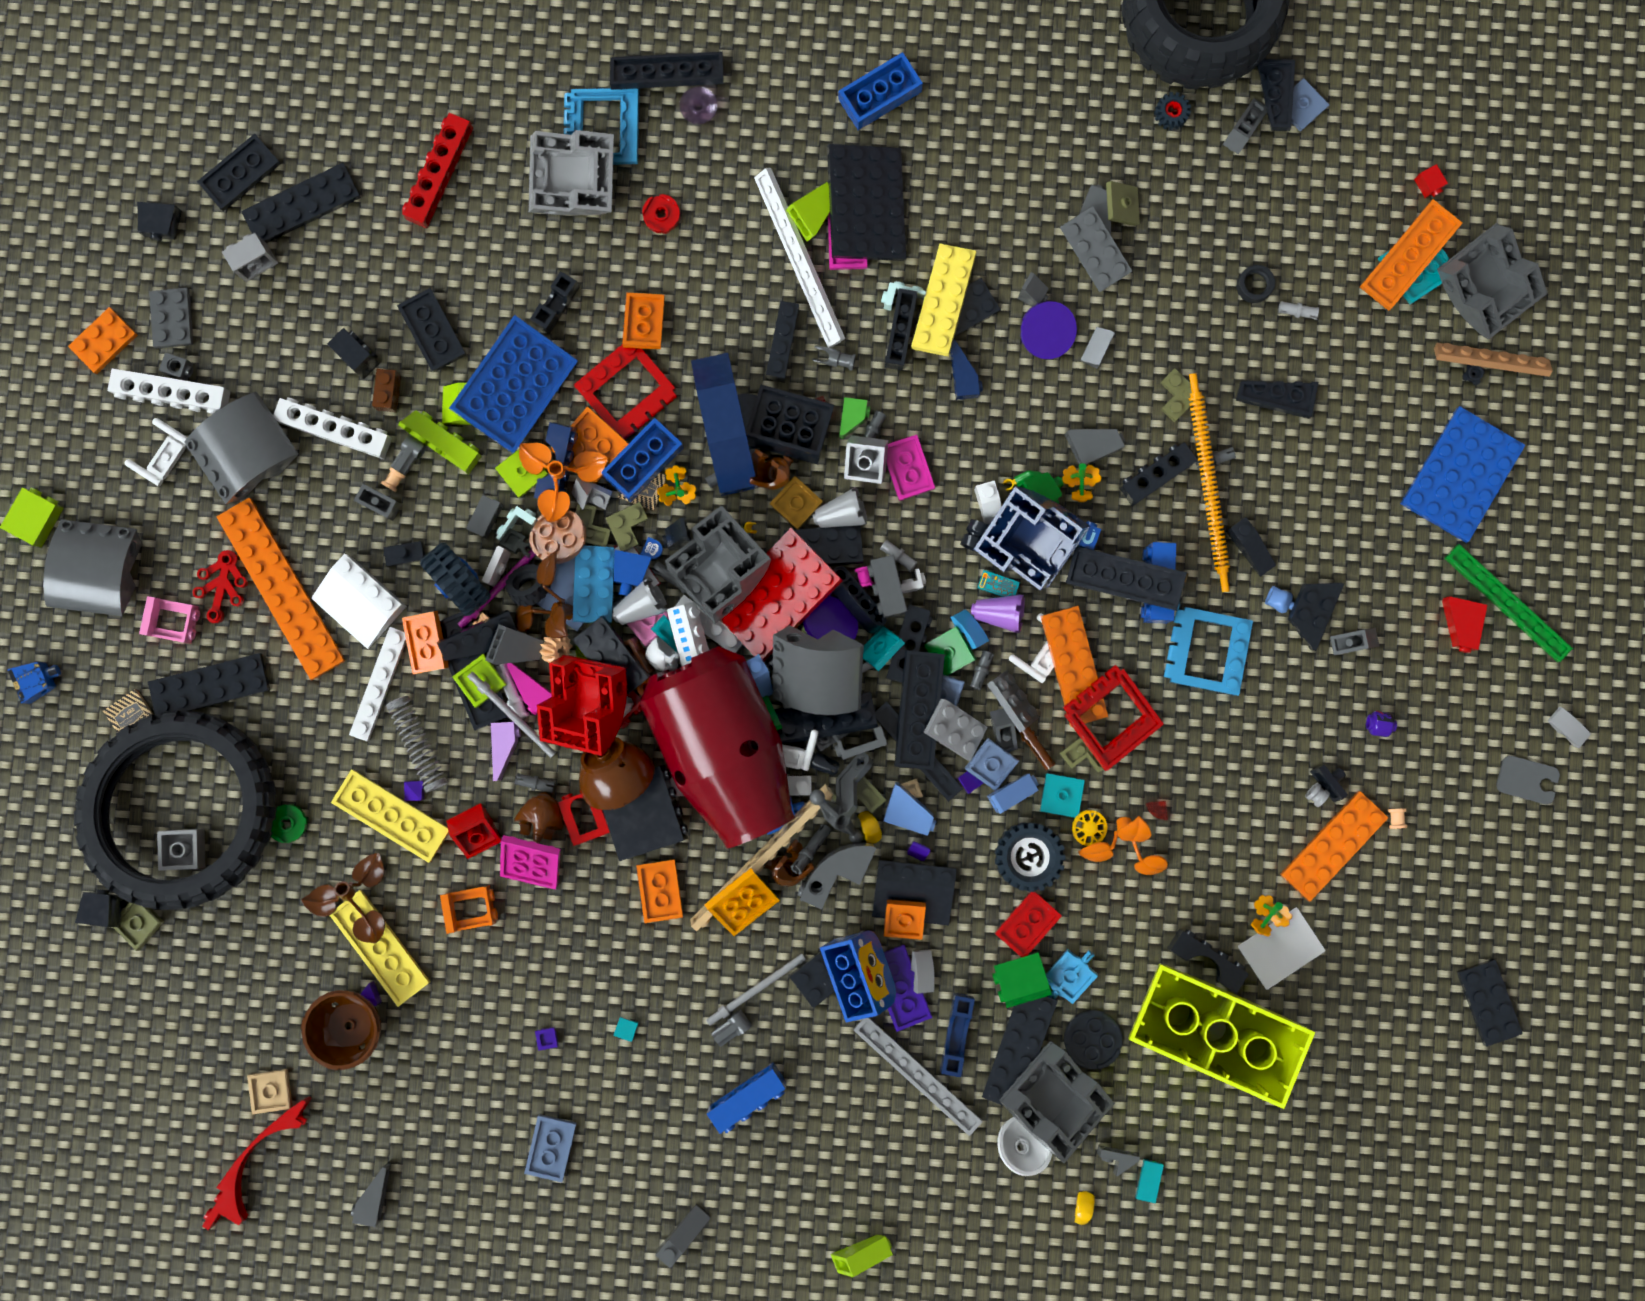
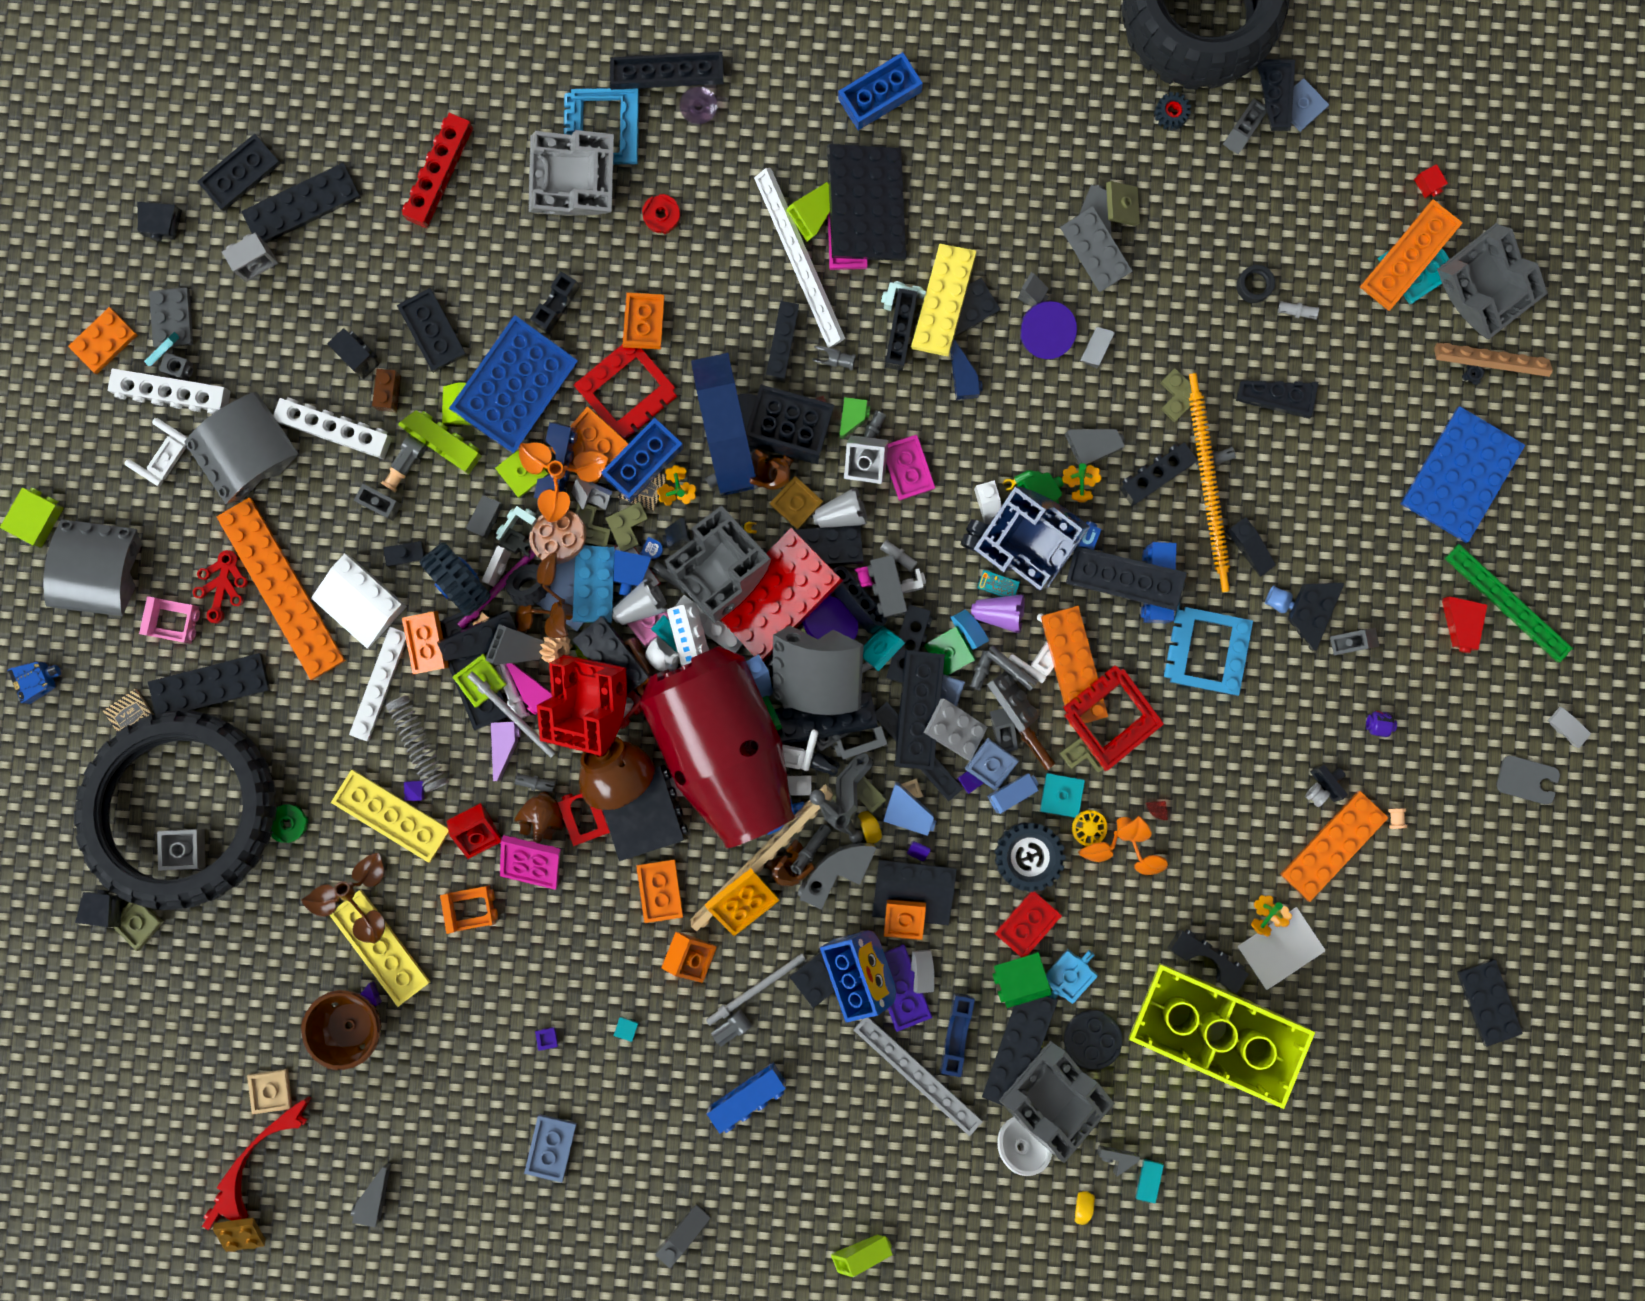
(162, 349): none -> tile
(239, 1234): none -> pearl gold plate
(688, 957): none -> orange slope
(1010, 667): none -> dark grey pin

